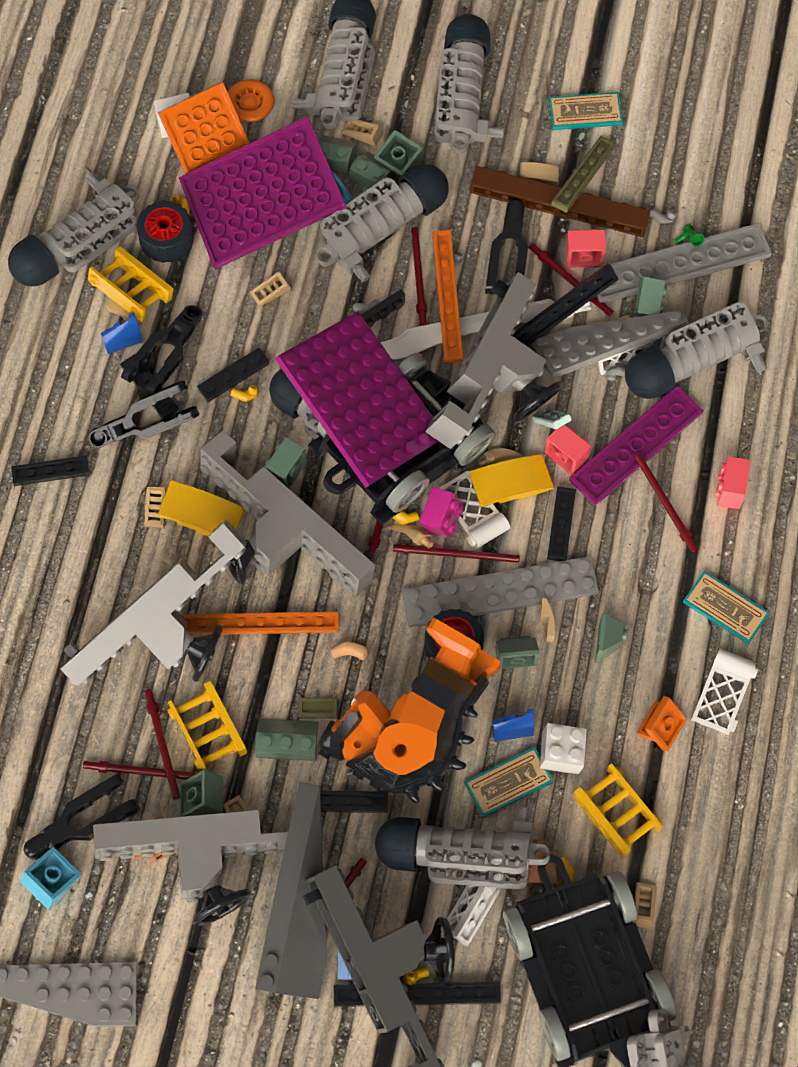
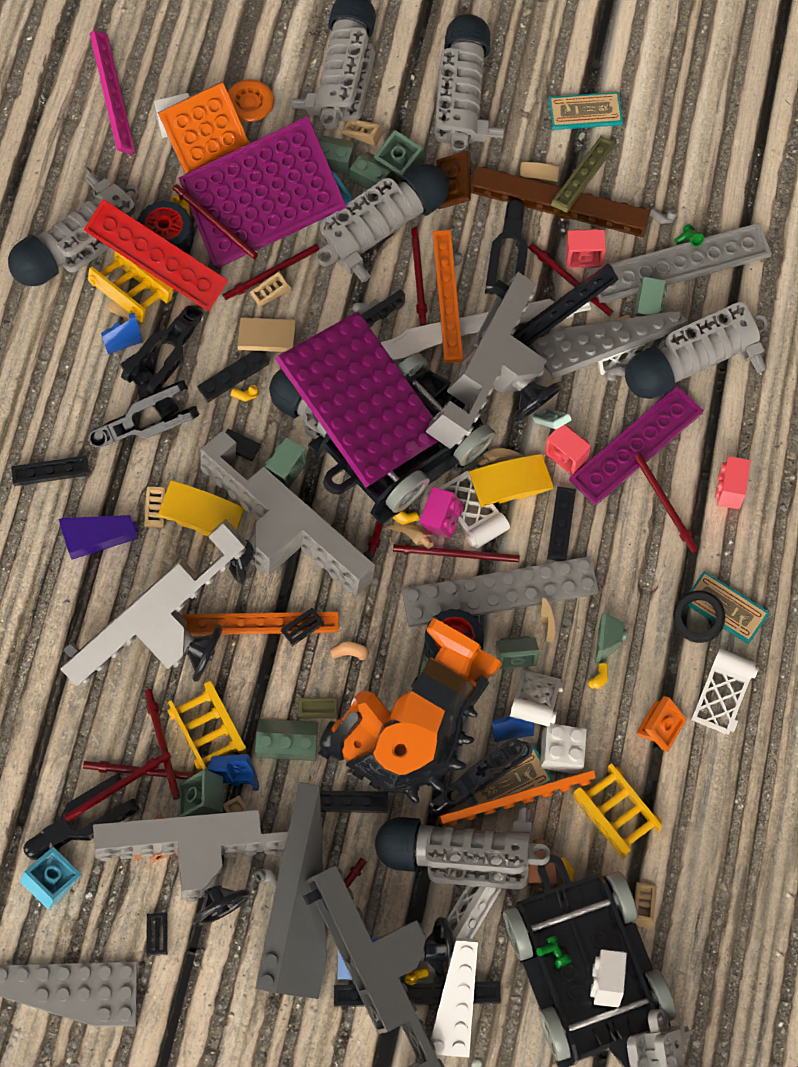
(96, 534): none -> dark purple slope
(112, 92): none -> dark pink plate
(152, 764): none -> dark red bar
(155, 255): none -> red plate
(157, 952): none -> black tile
(183, 194): none -> dark red bar
(235, 770): none -> blue slope
(242, 287): none -> dark red bar
(245, 447): none -> black tile
(266, 334): none -> tan tile
(267, 876): none -> light grey arm
(288, 636): none -> black tile
(454, 1015): none -> white wing
(458, 172): none -> reddish brown tile
(478, 779): none -> black piece
(509, 801): none -> orange plate
(532, 709): none -> white piece
(552, 945): none -> green piece
(600, 679): none -> yellow arm
(608, 978): none -> white brick
(694, 596): none -> black tyre

